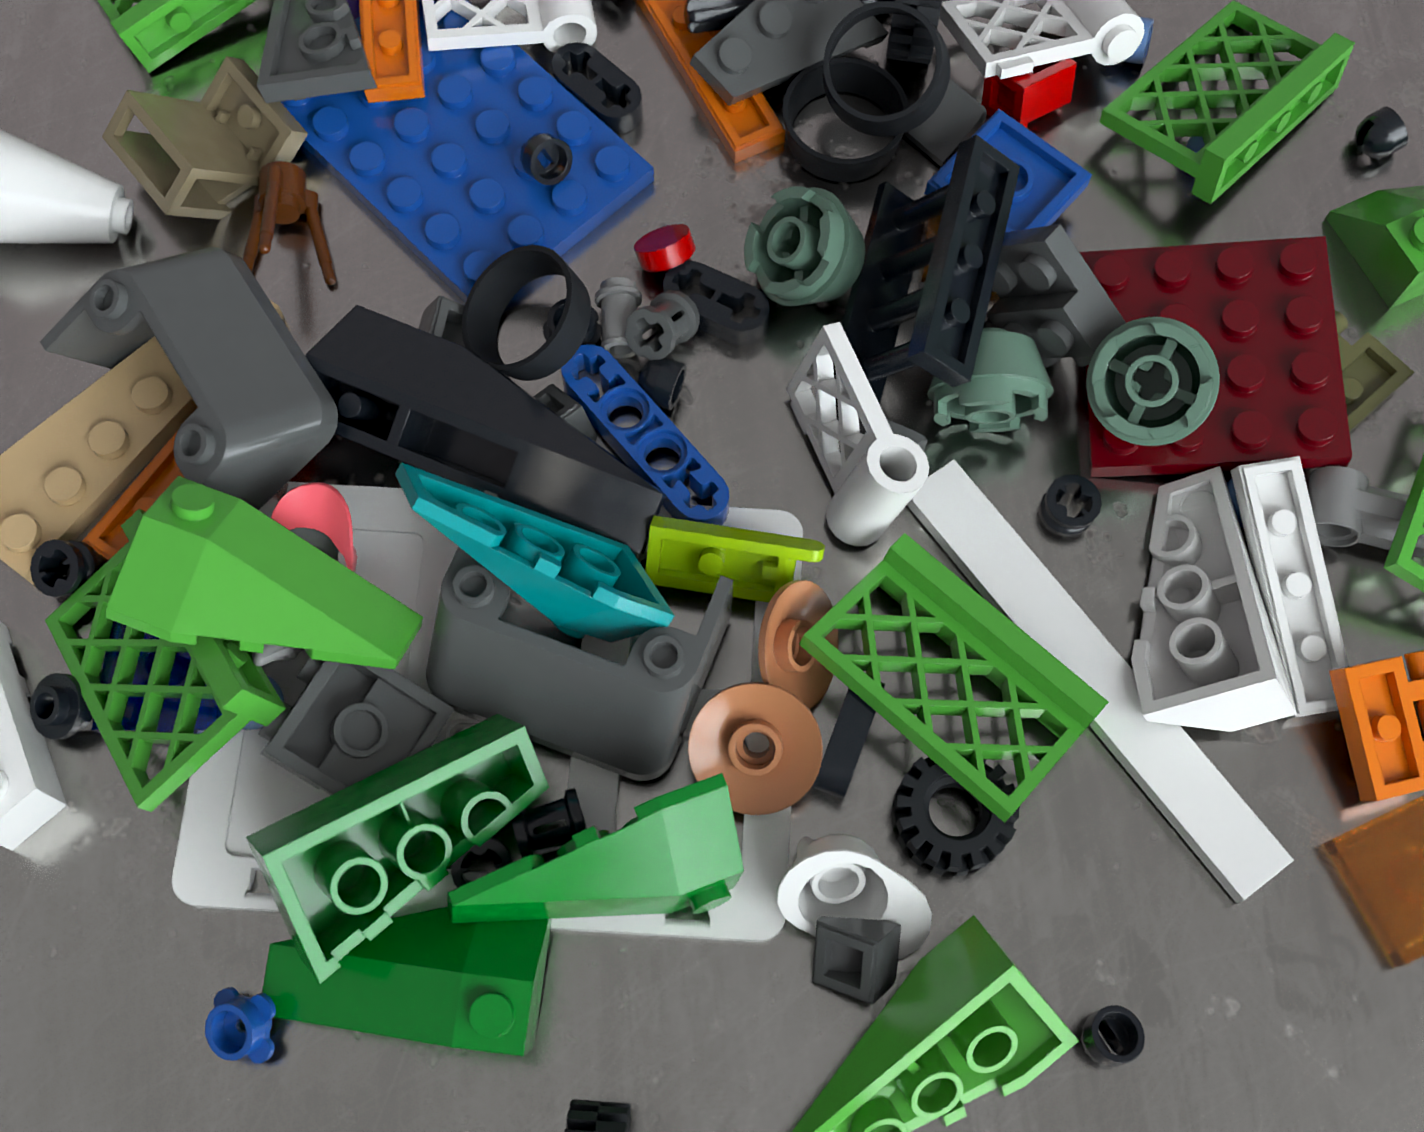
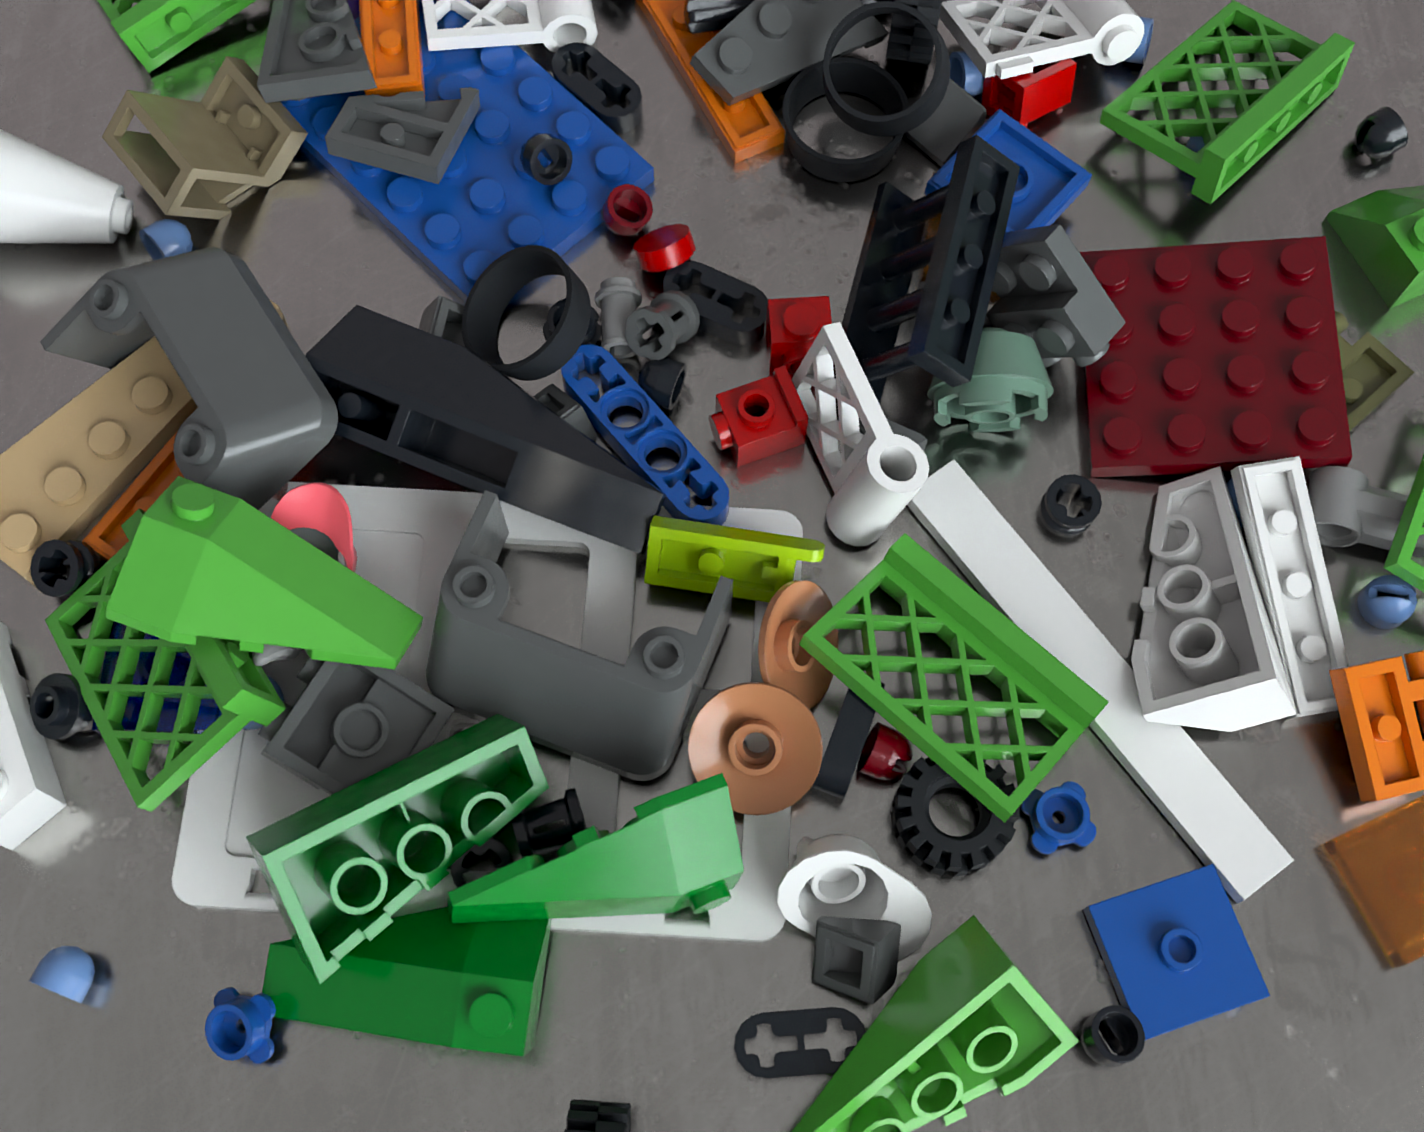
(66, 972): none -> medium blue hinge
(166, 238): none -> medium blue hinge
(281, 201): reddish brown plant -> none
(403, 131): none -> dark grey wing
(560, 569): teal wedge -> none
(627, 203): none -> dark red hinge
(759, 437): none -> red brick
(792, 328): none -> red brick
(796, 1025): none -> black beam
(805, 248): sand green cone -> none
(881, 753): none -> dark red hinge
(966, 73): none -> medium blue hinge
(1069, 801): none -> blue plate
(1152, 381): sand green cone -> none
(1176, 951): none -> blue plate
(1387, 611): none -> medium blue hinge

